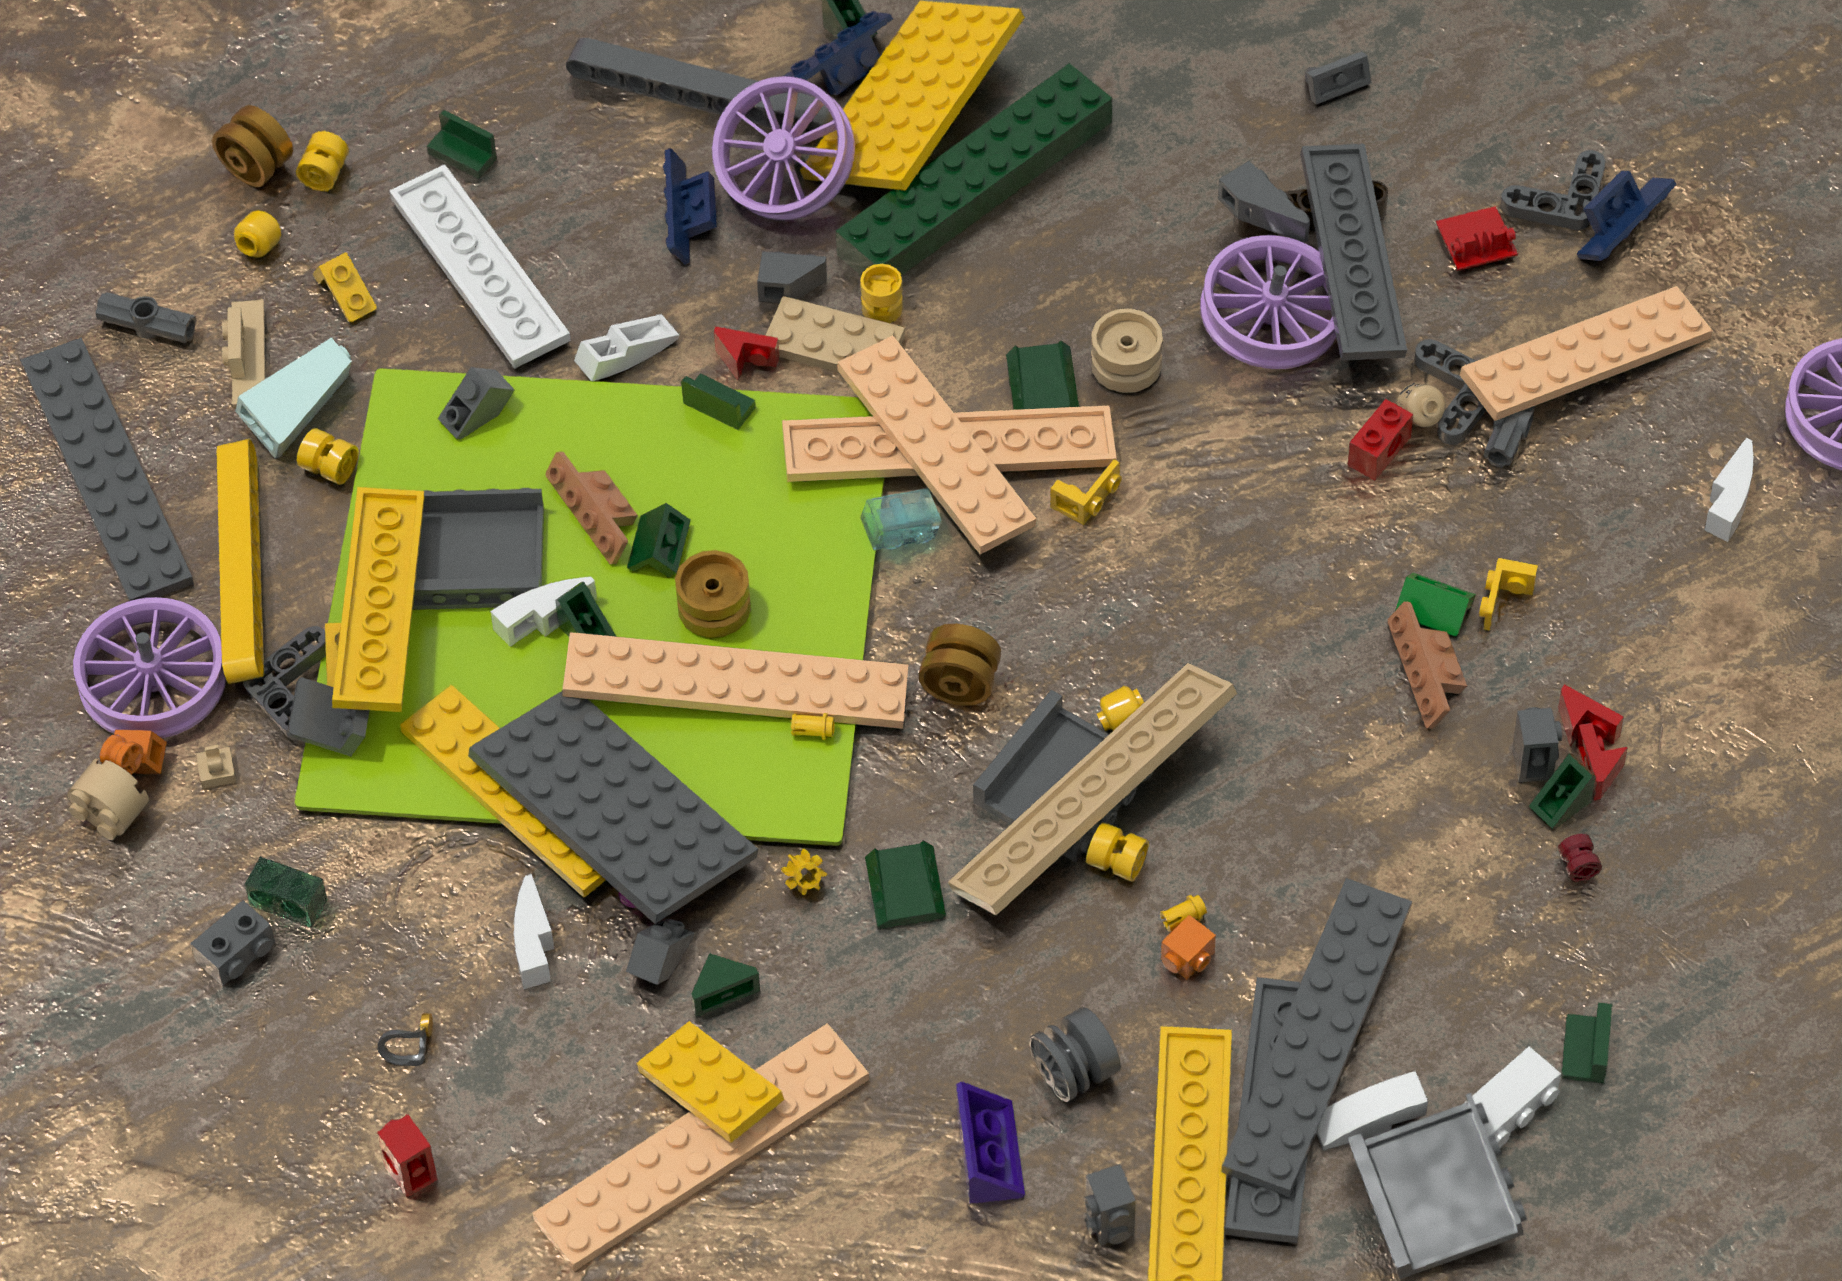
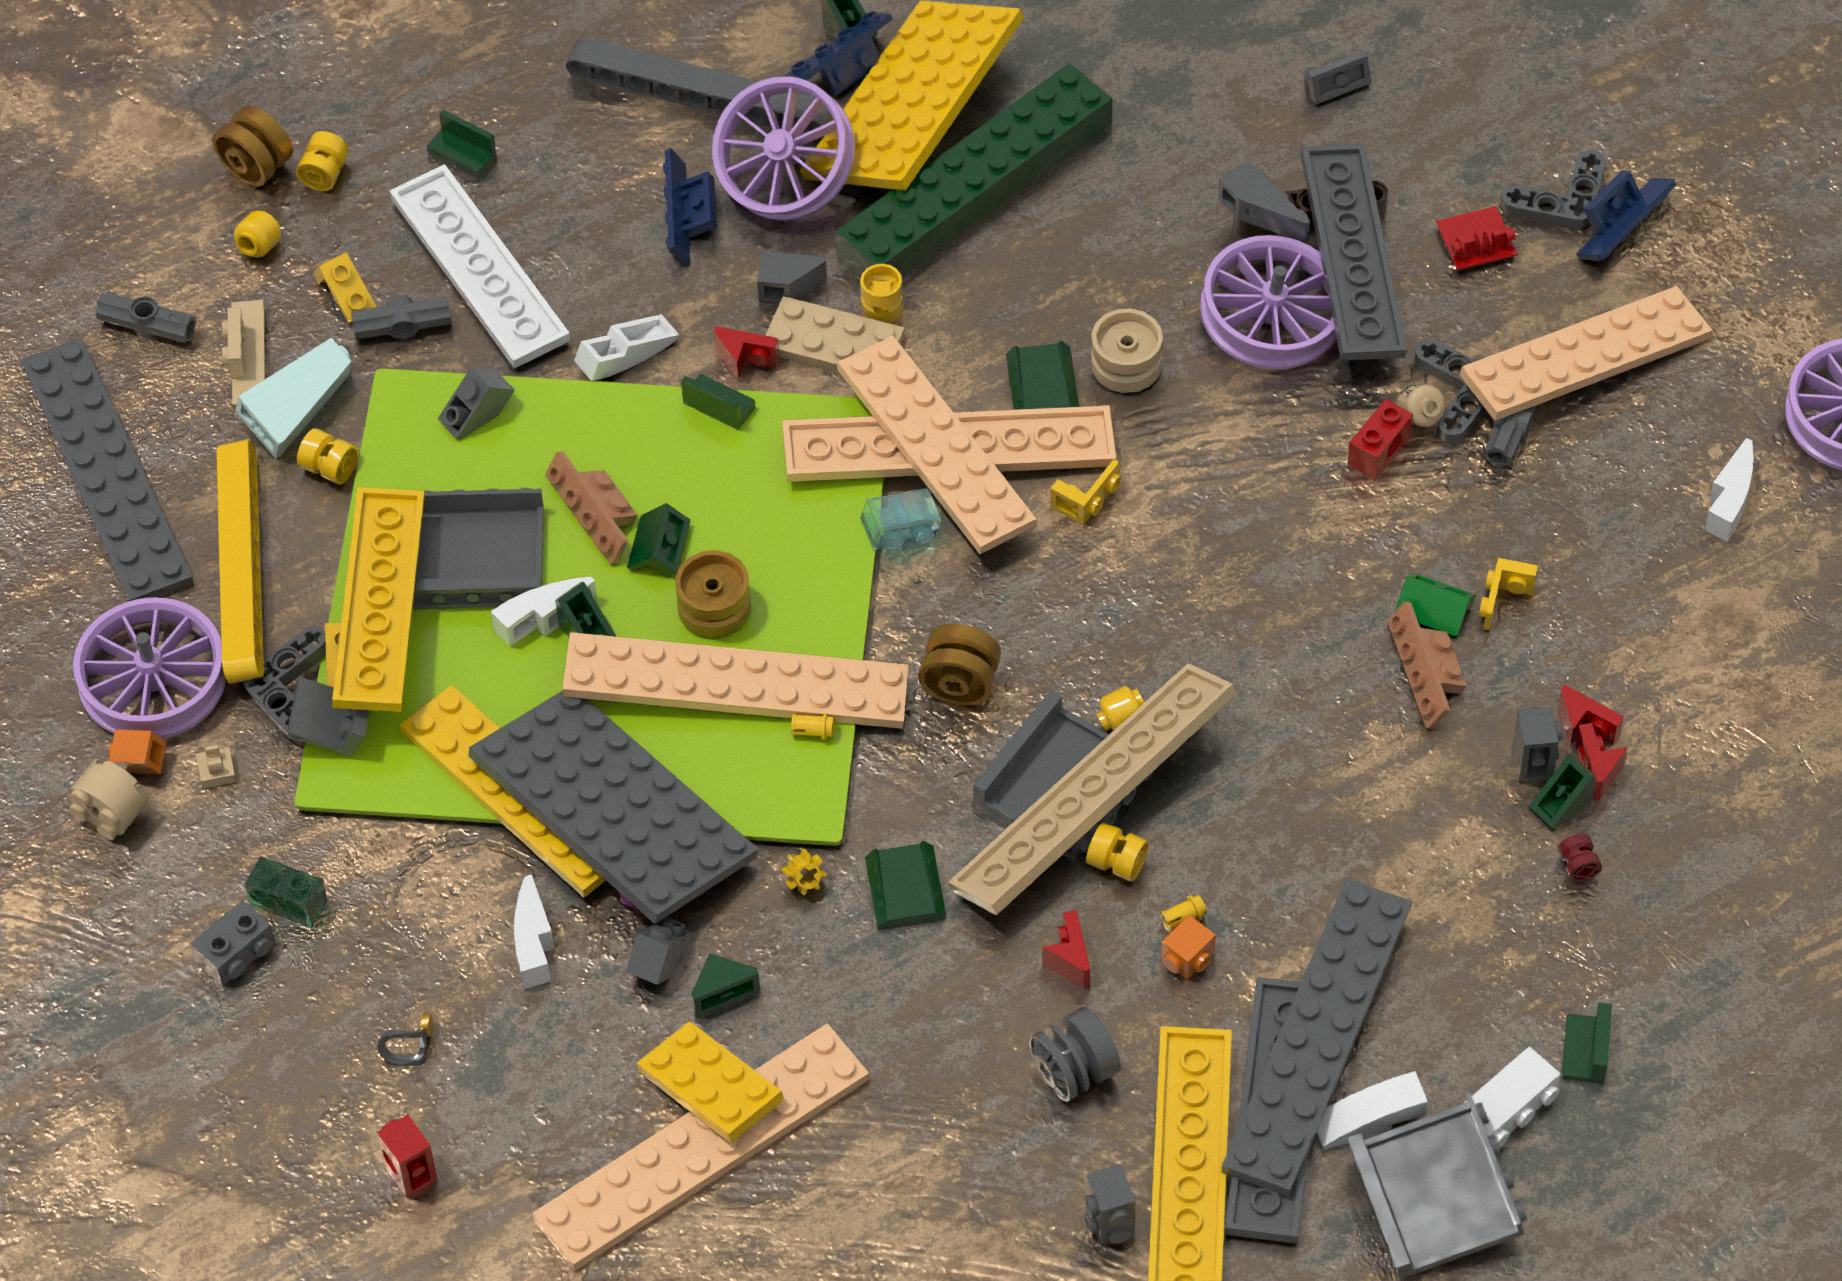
(122, 753): orange wheel -> none
(401, 317): none -> dark grey piece
(989, 1145): dark purple slope -> none
(1070, 955): none -> red slope

